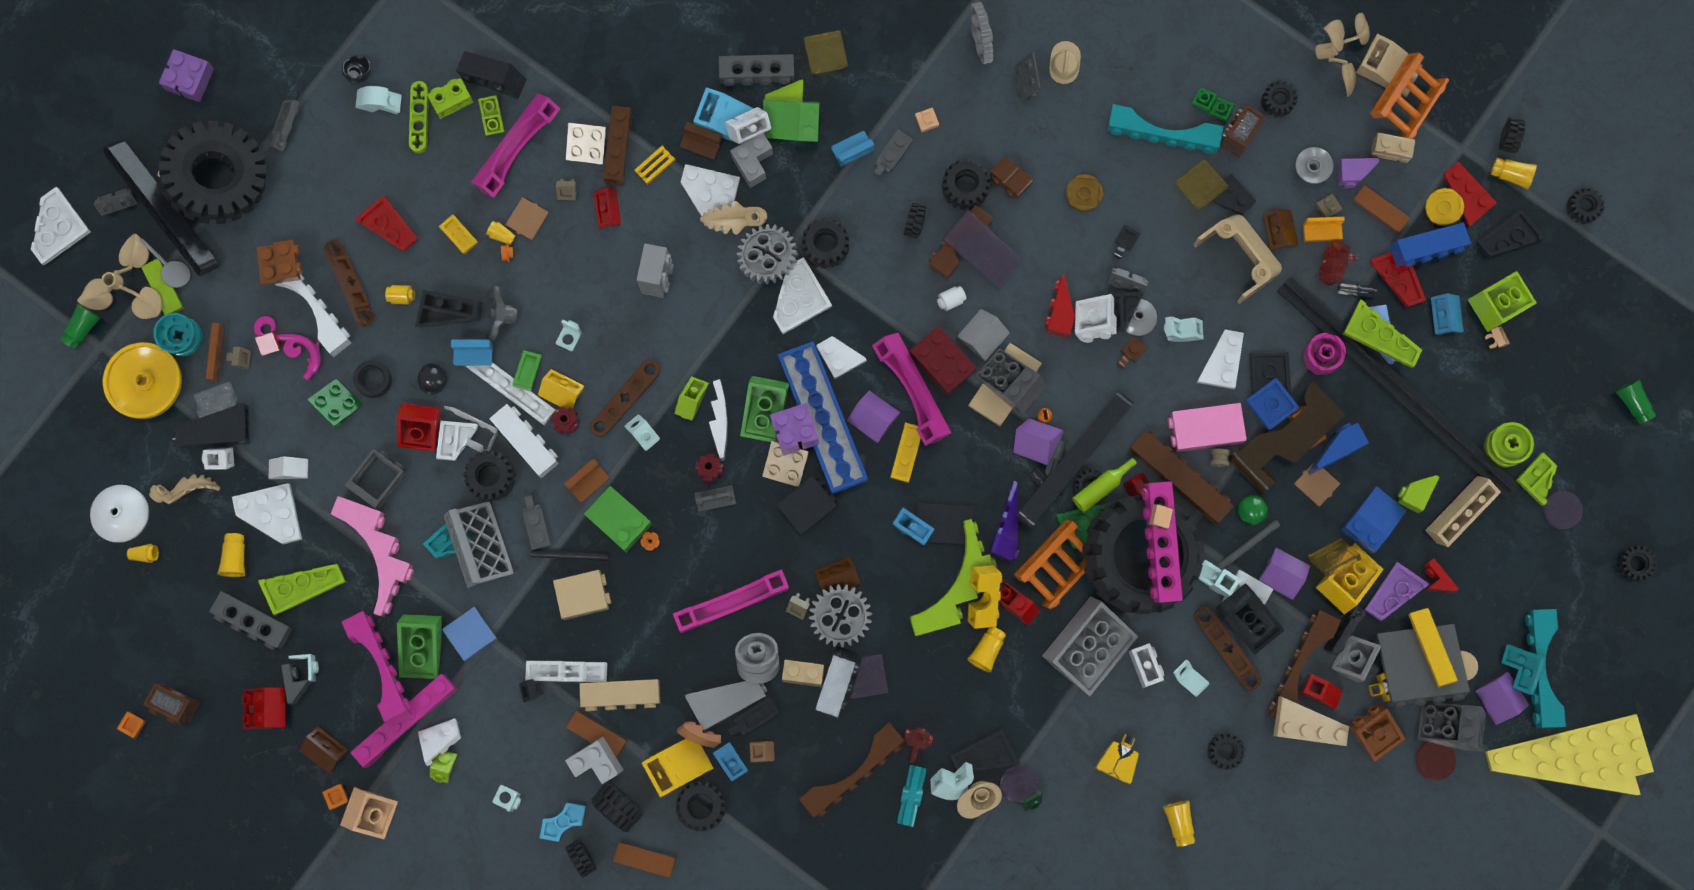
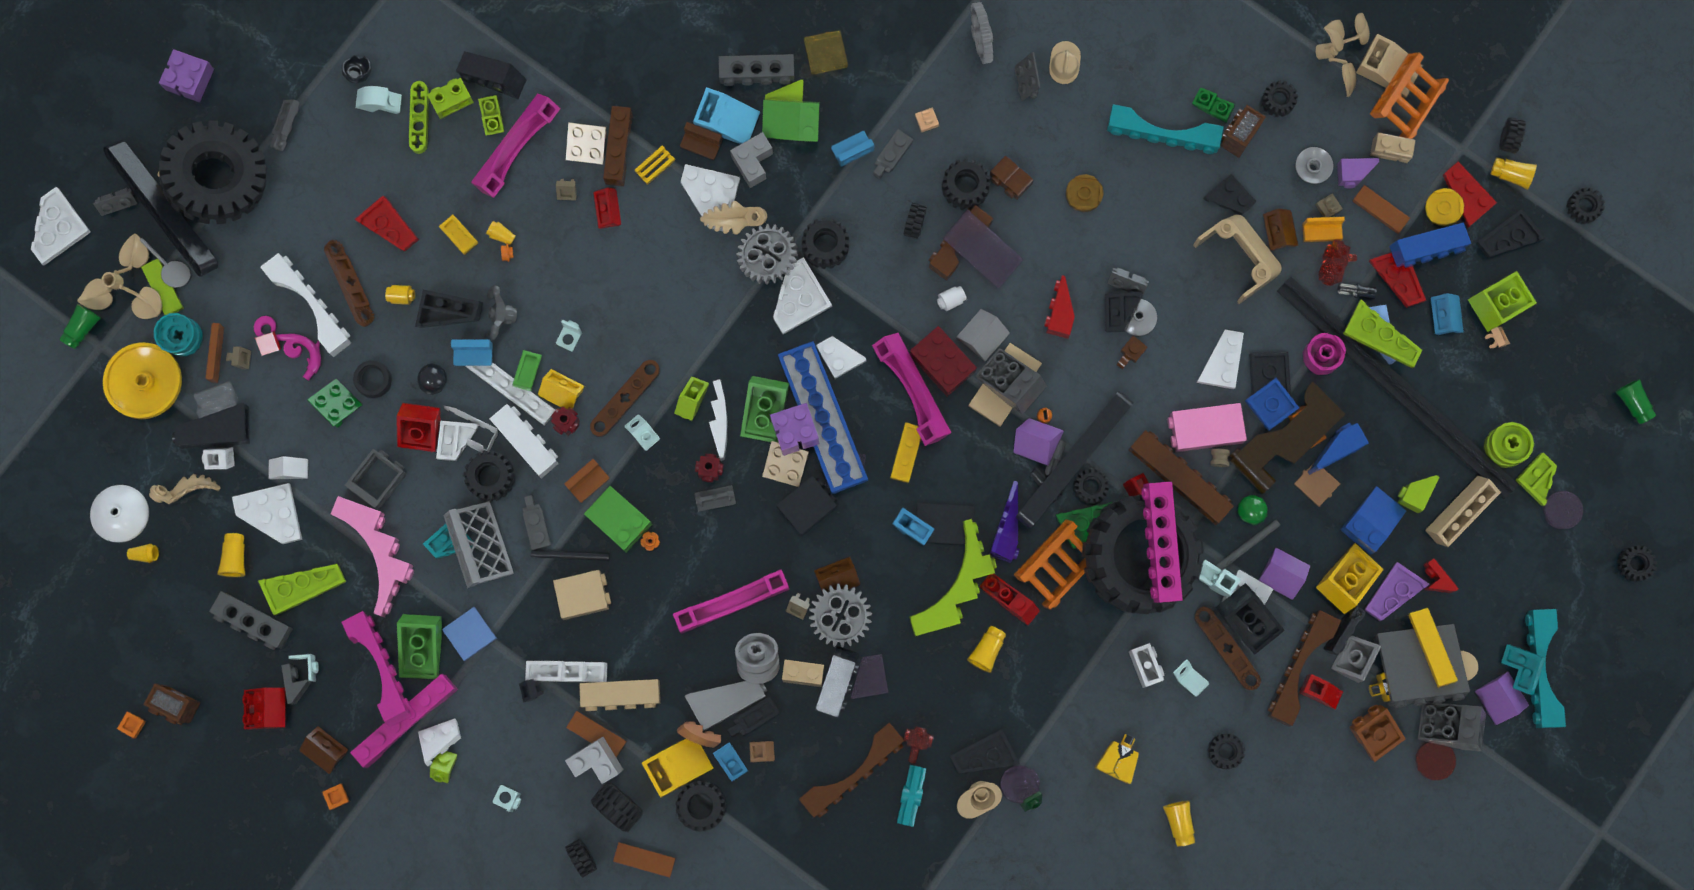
(279, 263): dark orange plate -> none
(369, 813): light nougat slope -> none
(527, 218): medium nougat piece -> none
(570, 816): medium azure tile -> none
(654, 270): light grey brick -> none
(748, 125): white brick -> none
(873, 416): medium lavender slope -> none
(952, 785): light aqua brick -> none
(985, 611): yellow arch -> none
(1090, 645): light grey slope -> none
(1095, 318): white plate -> none
(1101, 486): lime piece -> none
(1125, 240): black plate -> none
(1160, 516): light nougat slope -> none
(1183, 330): light aqua brick -> none
(1201, 184): clear yellow tile -> none
(1305, 724): tan wing -> none
(1334, 557): clear yellow tile -> none
(1592, 756): light yellow wing -> none

